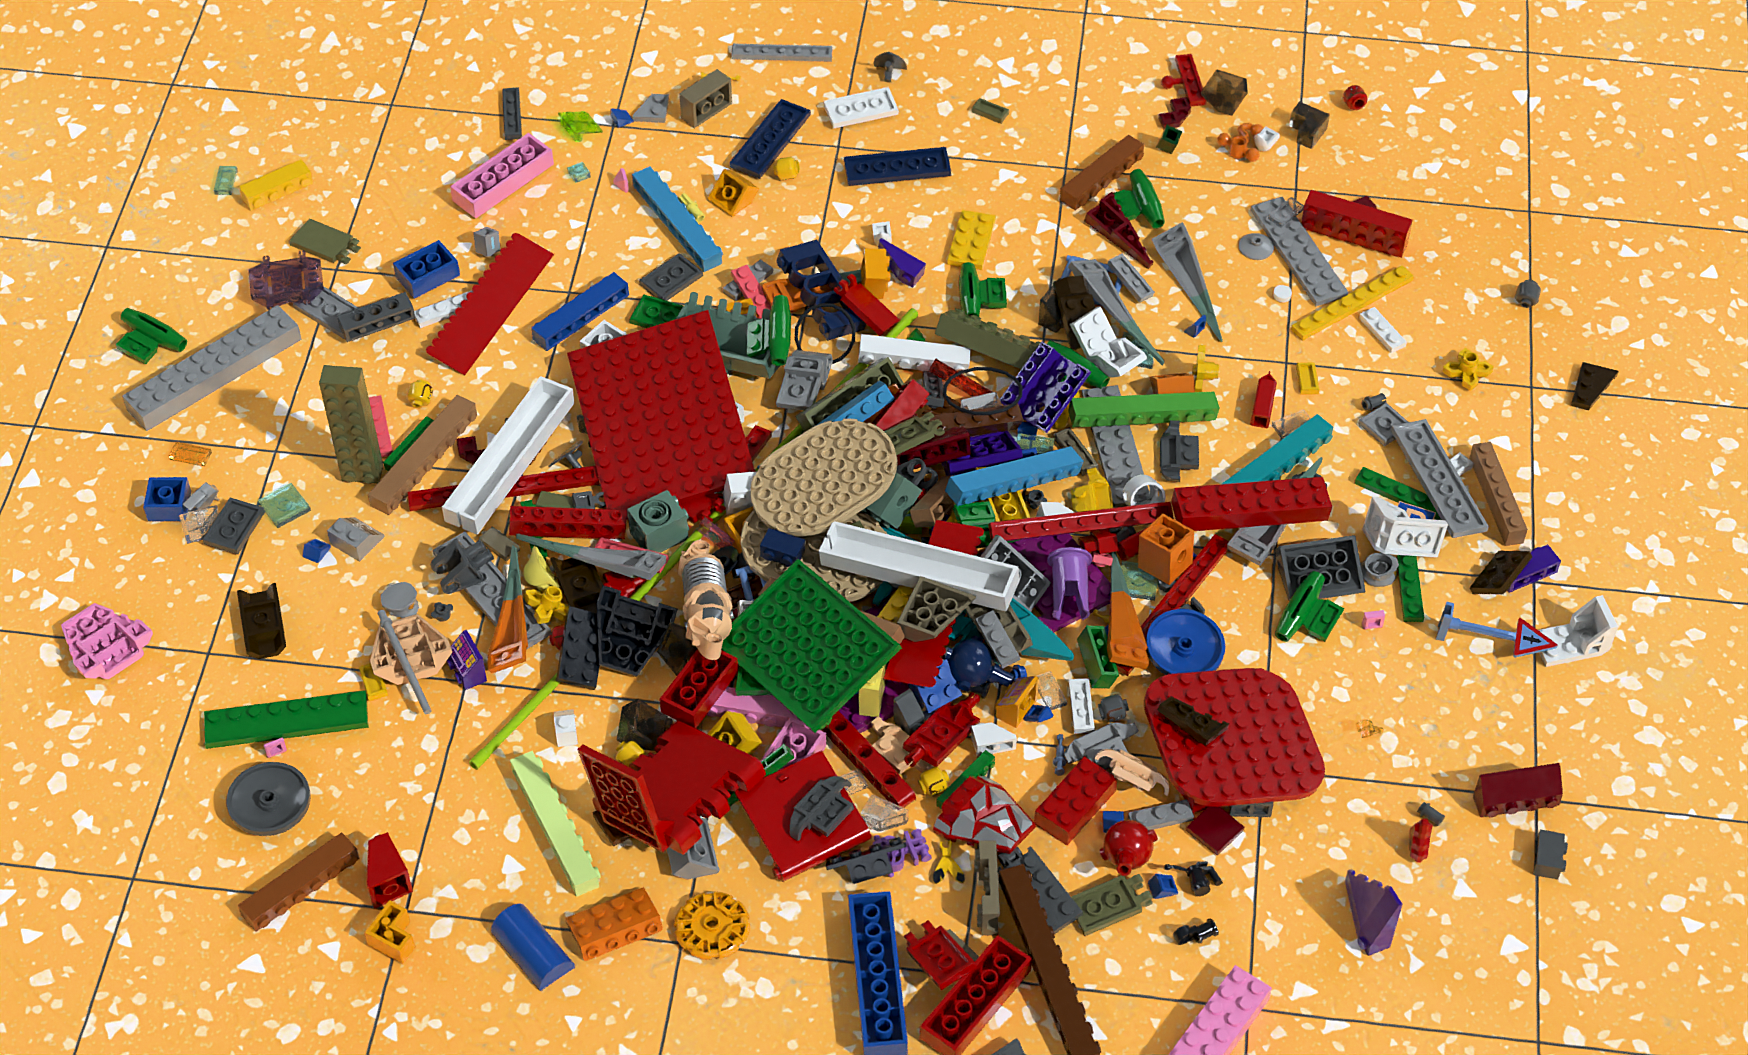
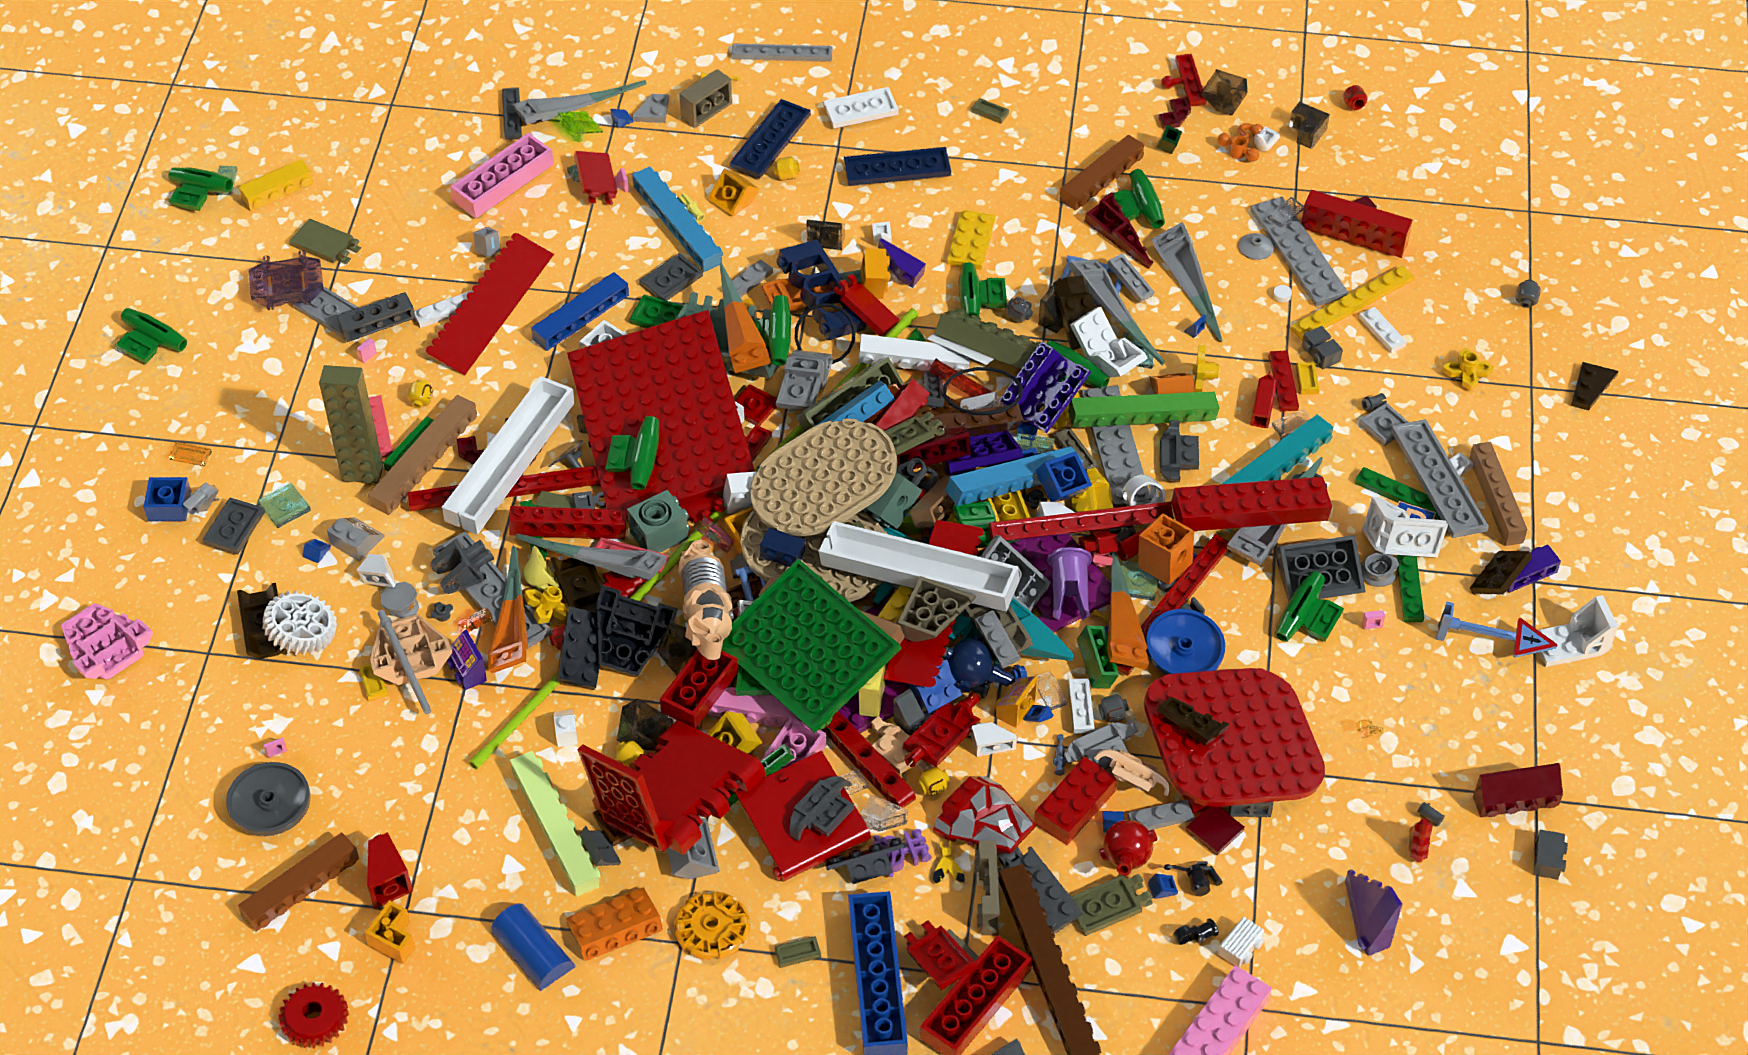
(195, 186): none -> green plate
(198, 522): clear slope -> none
(212, 367): light grey brick -> none
(286, 719): green plate -> none
(299, 623): none -> white gear
(315, 1030): none -> red gear
(366, 350): none -> bright pink tile
(376, 571): none -> white slope
(426, 269): blue brick -> none
(476, 620): none -> clear orange bar
(498, 543): dark tan tile -> none
(548, 108): none -> light grey plate
(596, 175): none -> red tile
(597, 839): none -> dark grey piece
(635, 453): none -> green plate
(728, 557): black dish -> none
(744, 340): none -> orange plate
(750, 288): coral plate -> none
(756, 404): none -> red tile
(798, 951): none -> olive tile
(828, 233): none -> clear smoke slope
(889, 61): dark grey shield -> none
(960, 349): none -> white sticker
(977, 768): green piece -> none
(1019, 309): none -> dark grey head
(1063, 477): none -> blue brick
(1241, 942): none -> white brick
(1285, 385): none -> red plate
(1322, 352): none -> dark grey piece

